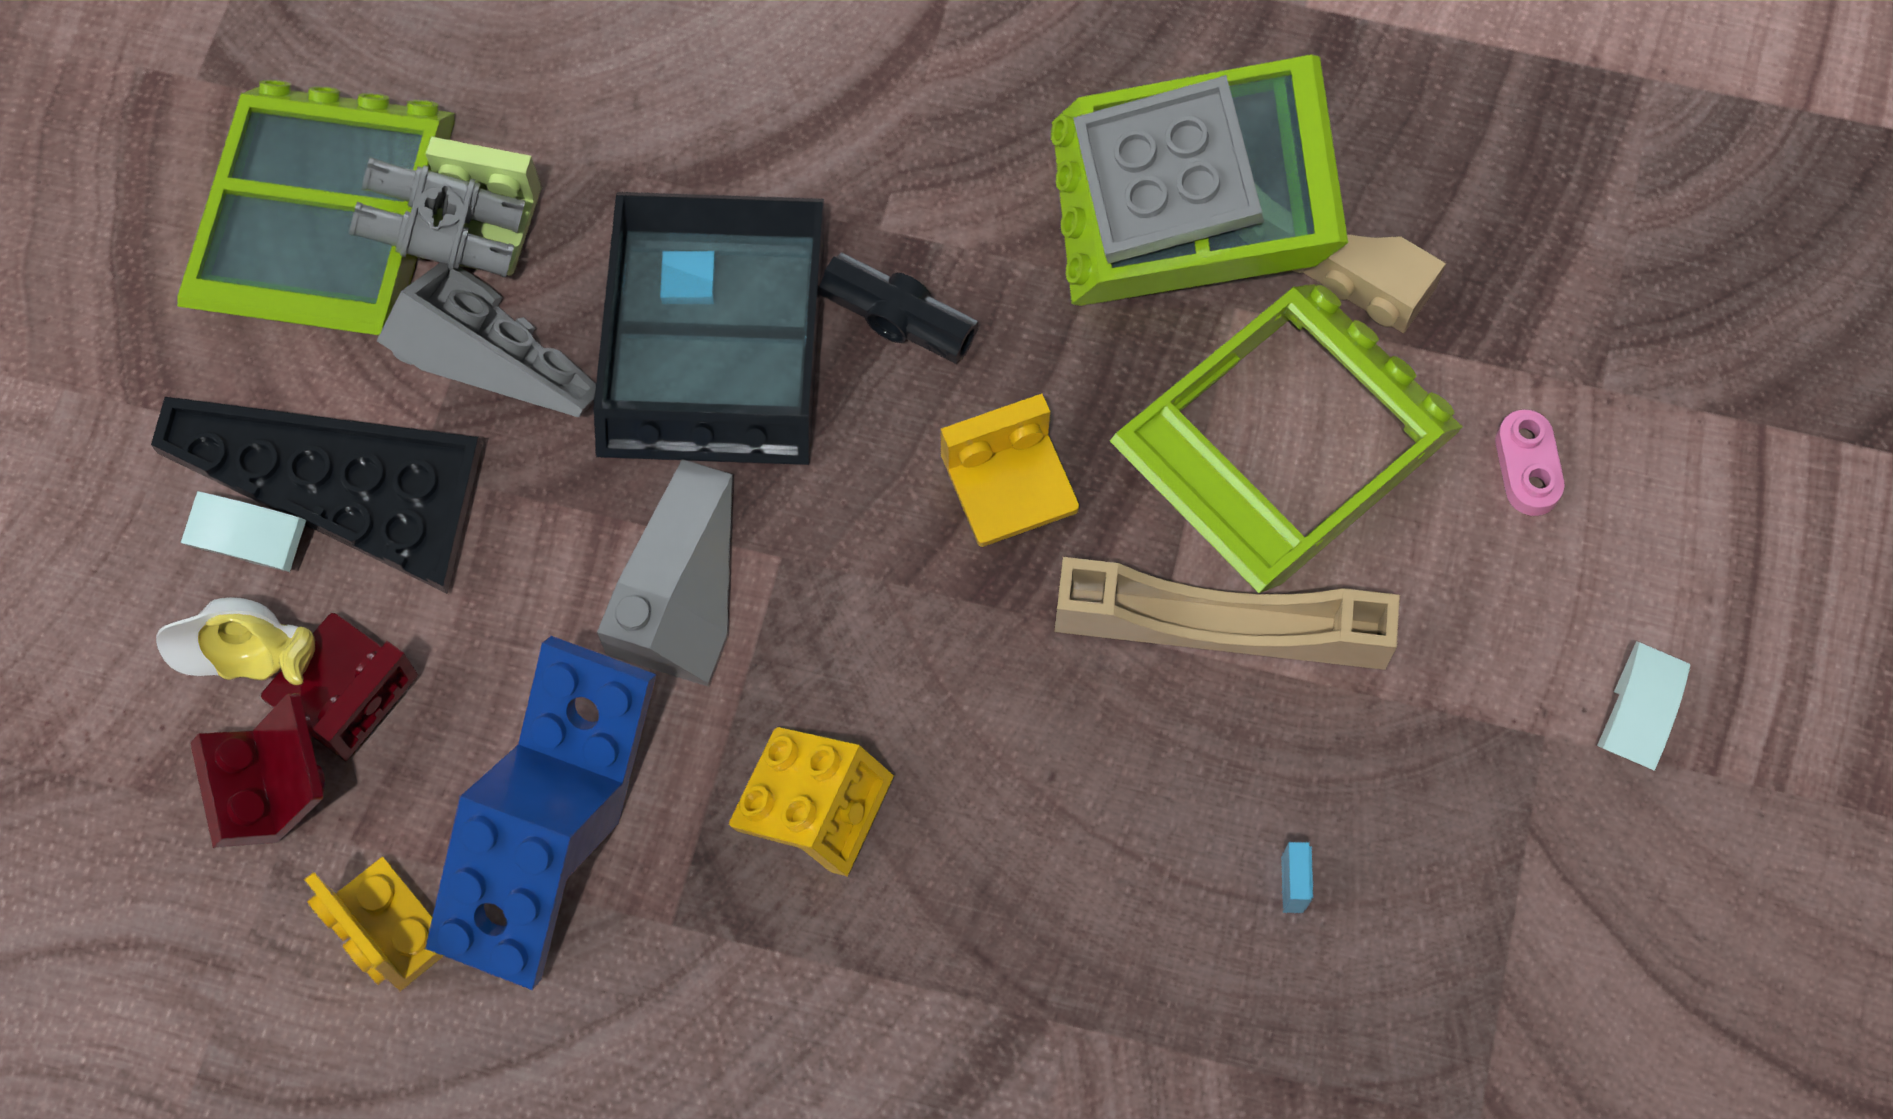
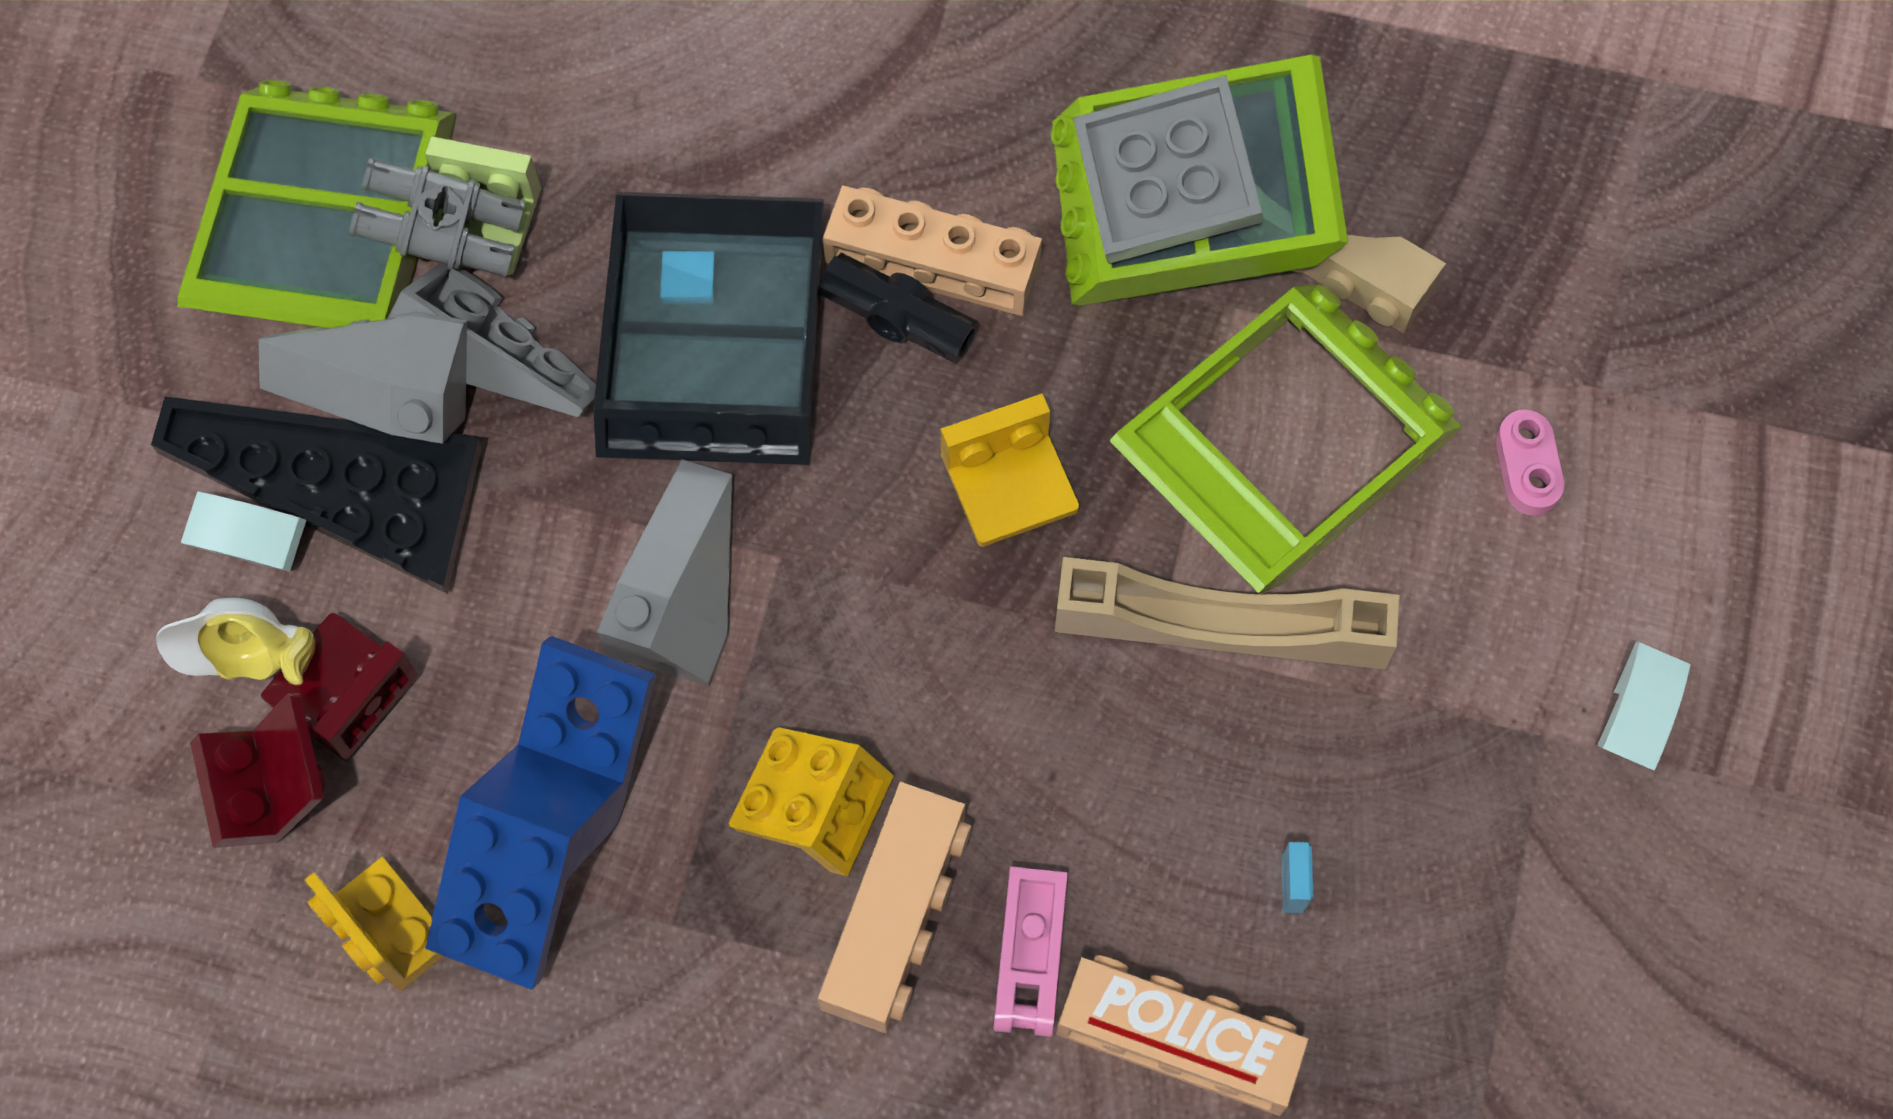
(383, 373): none -> light grey wedge
(893, 908): none -> light nougat brick
(939, 249): none -> light nougat brick
(1031, 949): none -> bright pink plate
(1183, 1035): none -> light nougat brick

